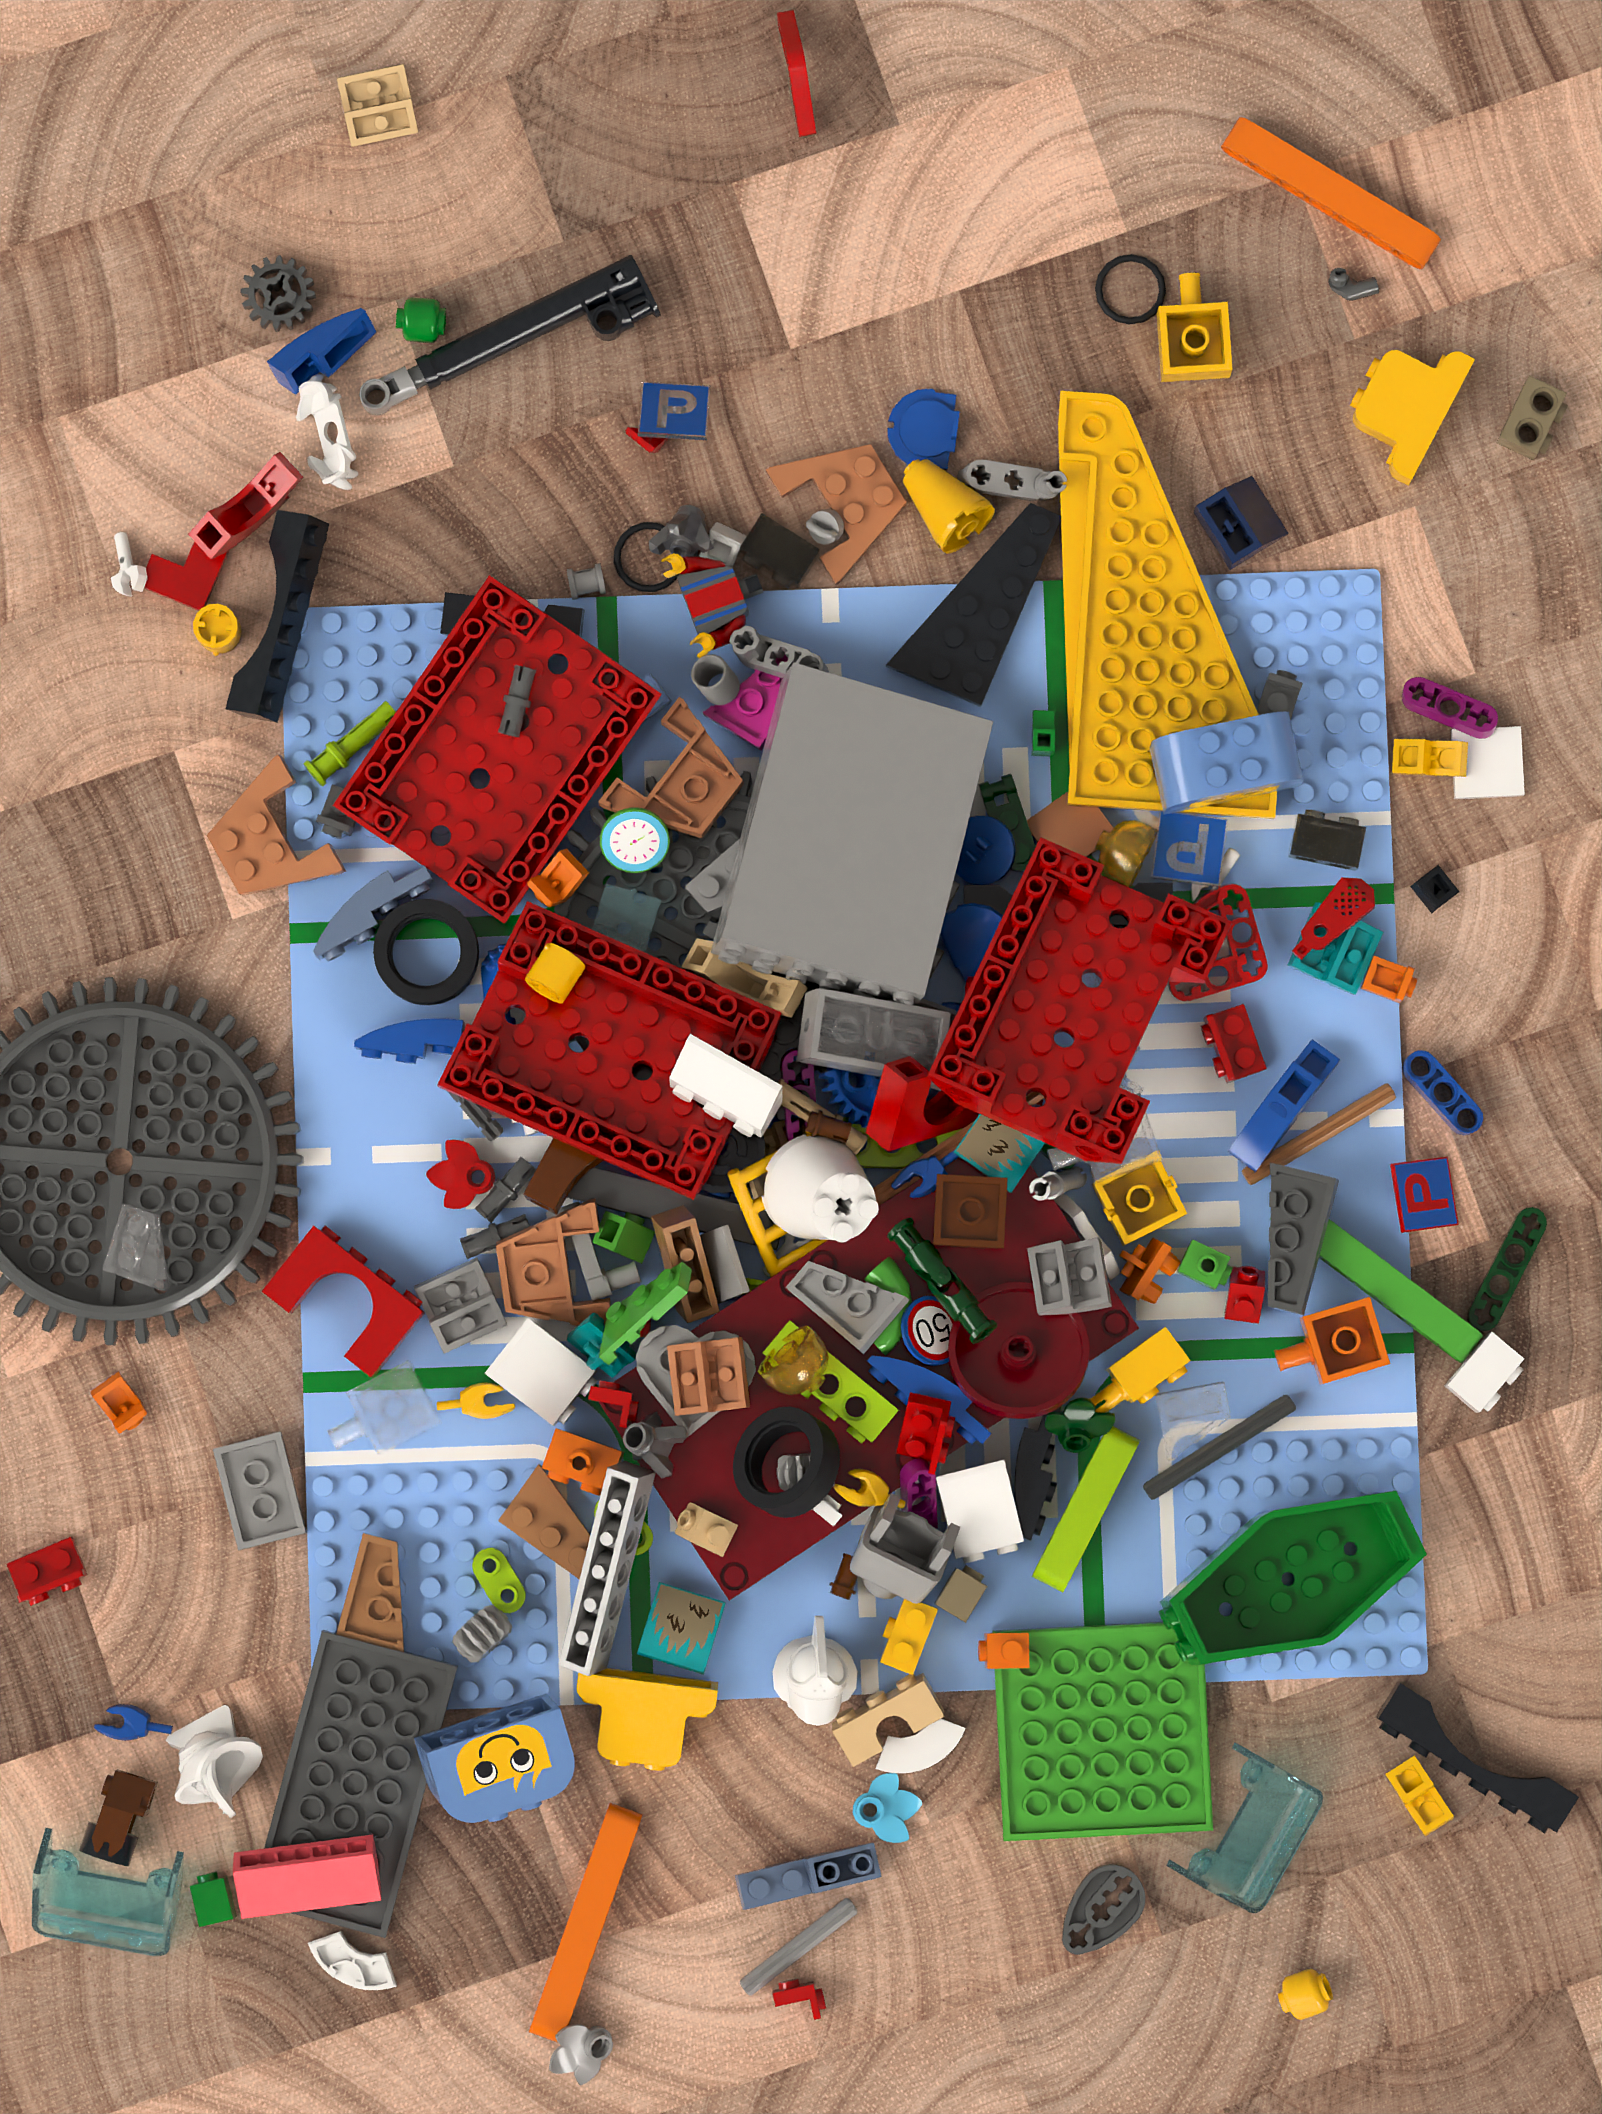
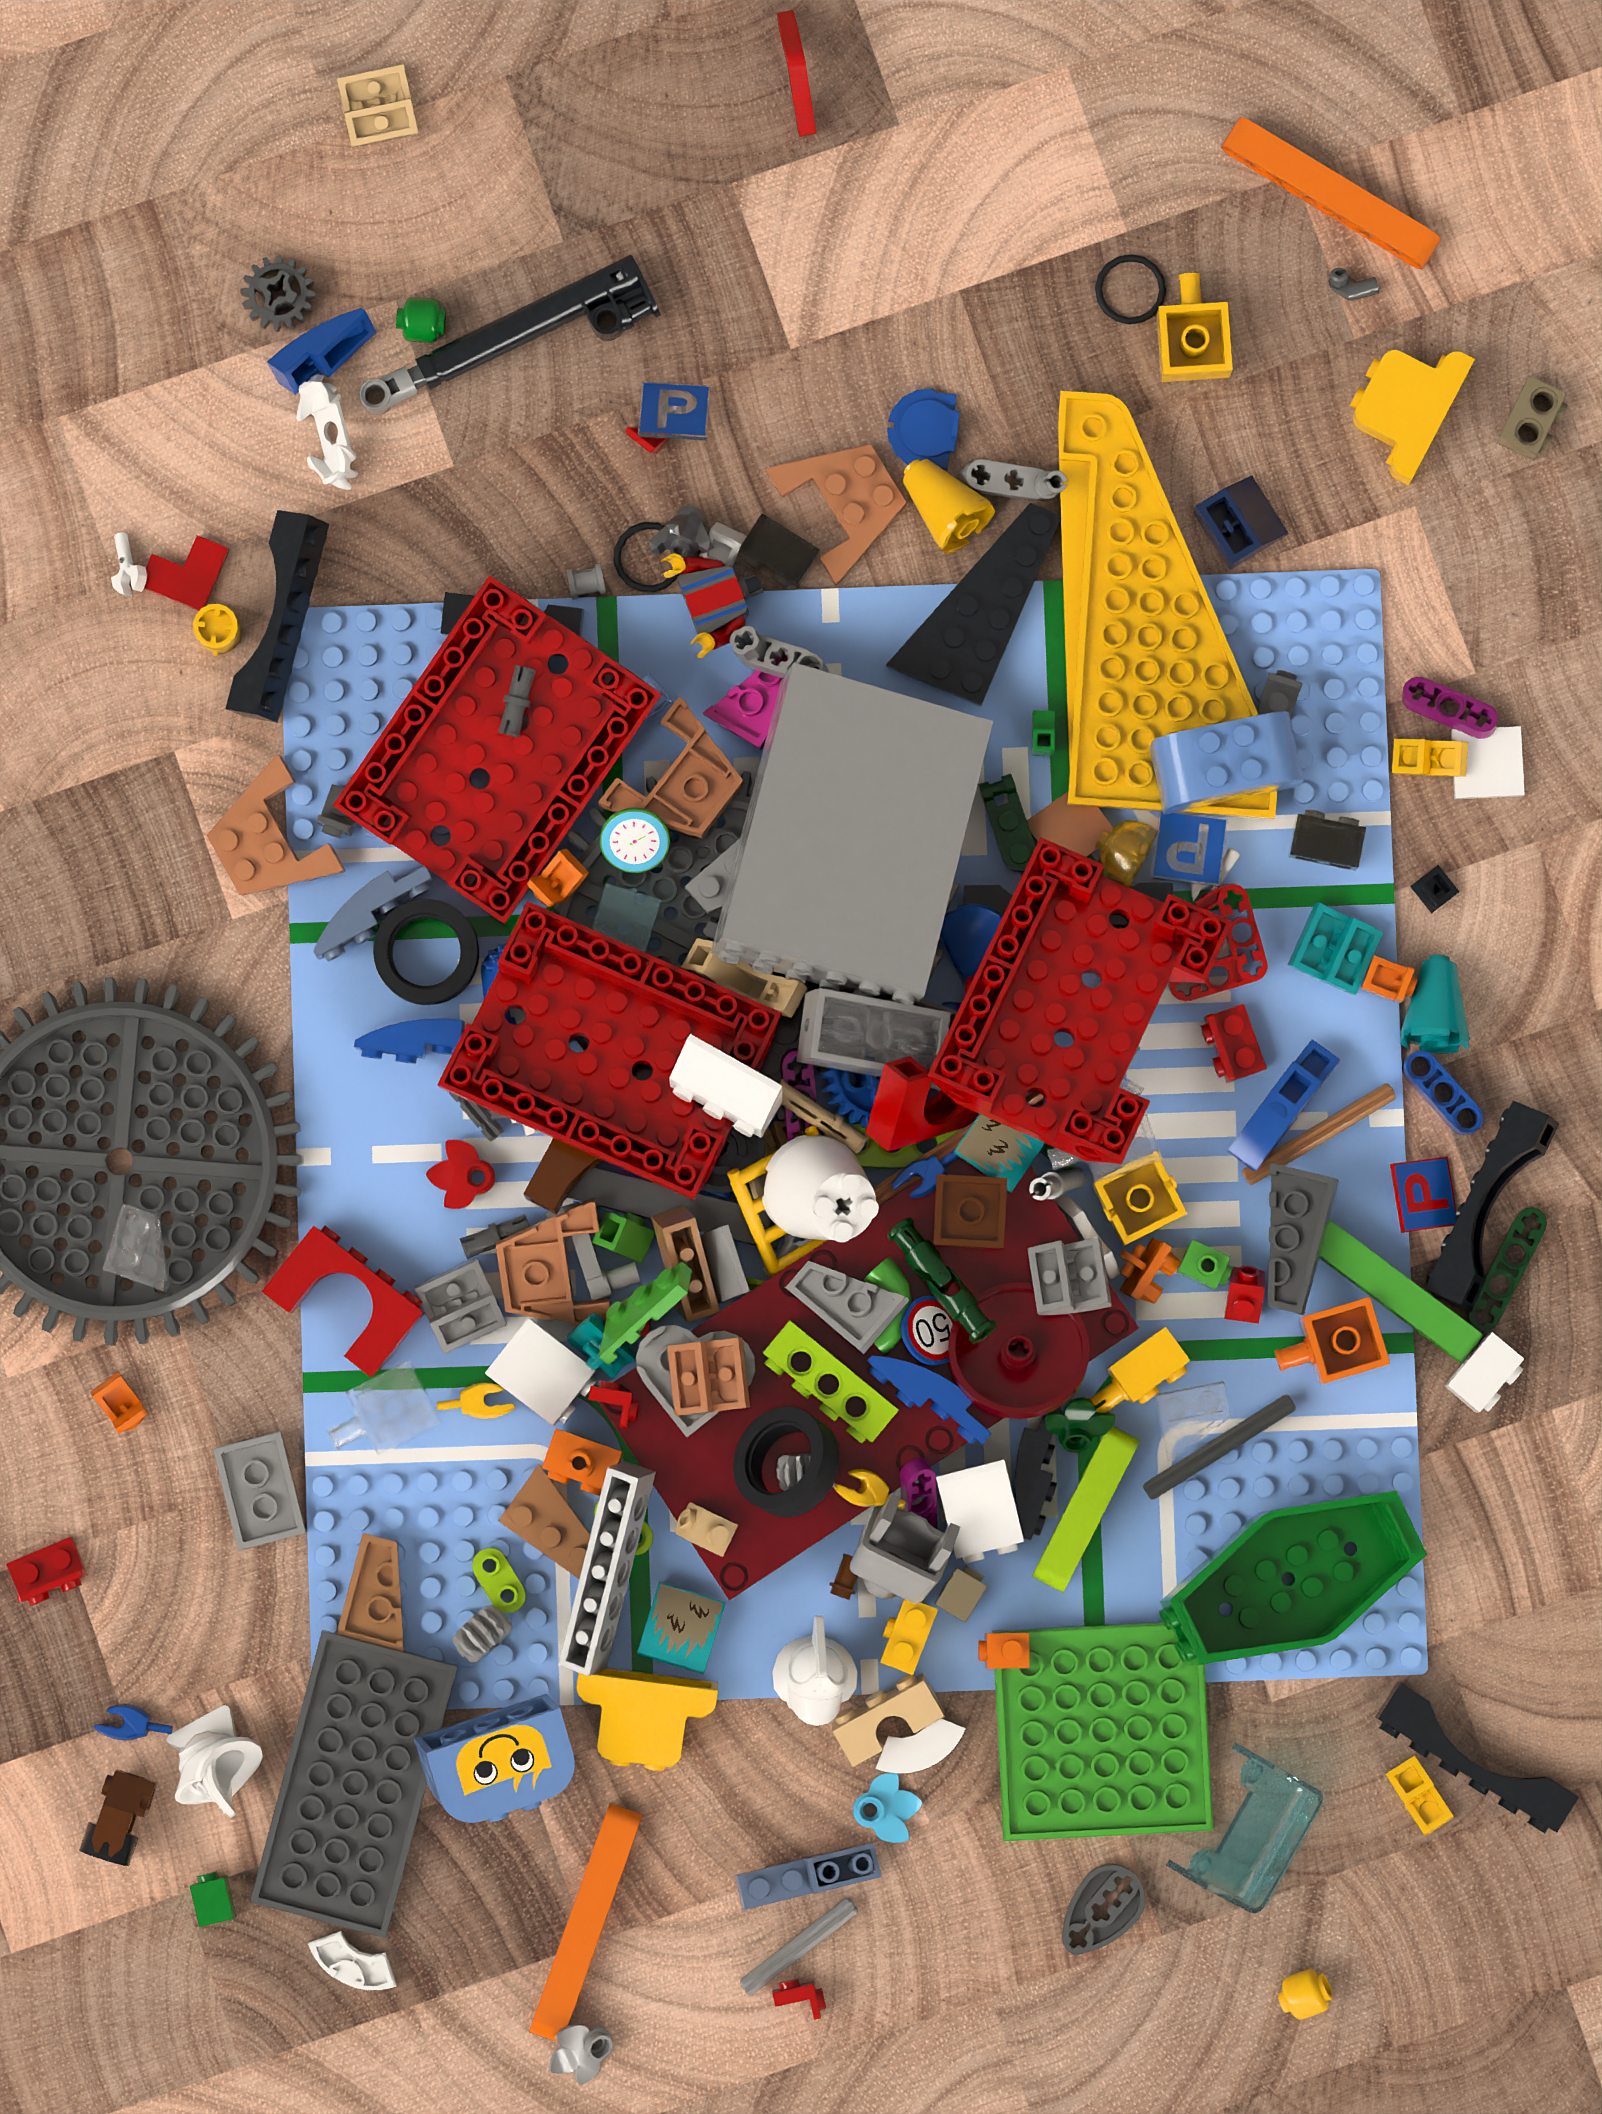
(102, 1907): clear light blue windscreen -> none
(248, 510): red arch -> none
(307, 1876): coral brick -> none
(339, 753): lime pin -> none
(505, 1189): dark grey pin -> none
(555, 973): yellow piece -> none
(654, 1442): flat silver rock -> none
(708, 667): light grey piece -> none
(797, 1364): clear yellow cylinder -> none
(825, 526): light grey tile -> none
(828, 1127): reddish brown pin -> none
(828, 1510): white plate -> none
(924, 1429): red bracket -> none
(986, 851): blue piece -> none
(1332, 919): red piece -> none
(1436, 1009): none -> teal cone
(1520, 1140): none -> black arch

